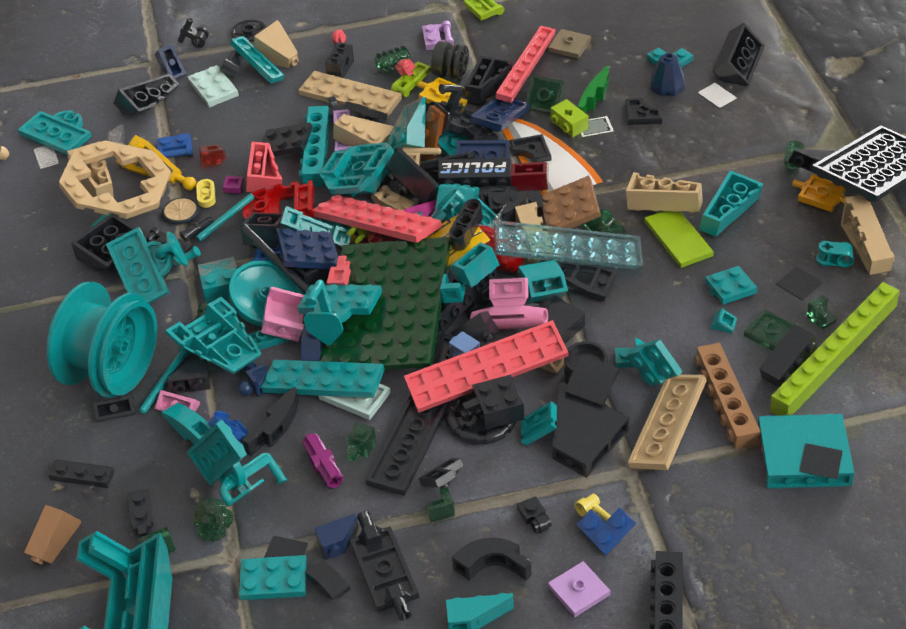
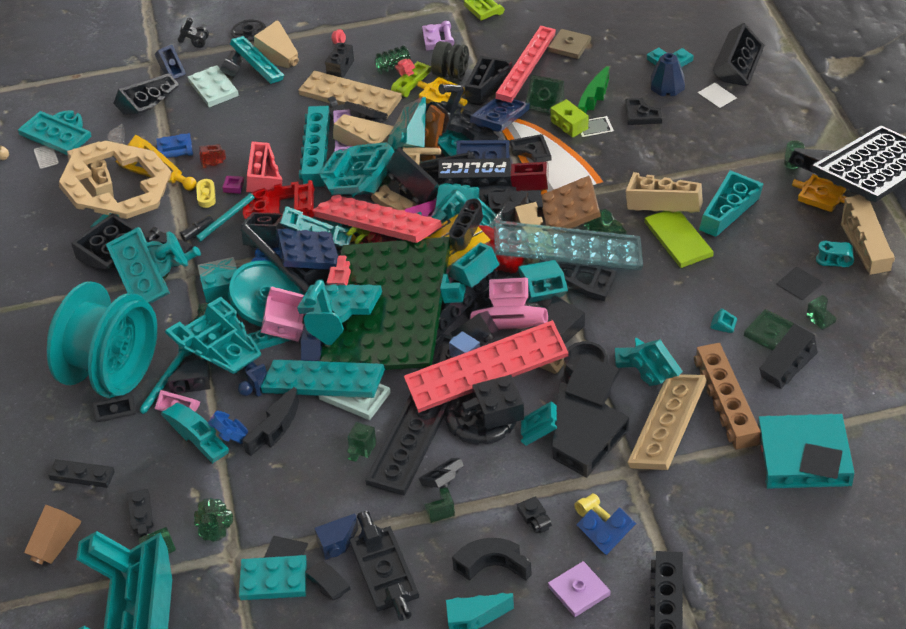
(180, 210): tan wheel -> none
(218, 458): teal plate -> none
(288, 138): black plate -> none
(322, 460): magenta piece -> none
(730, 285): teal plate -> none
(834, 351): lime brick -> none

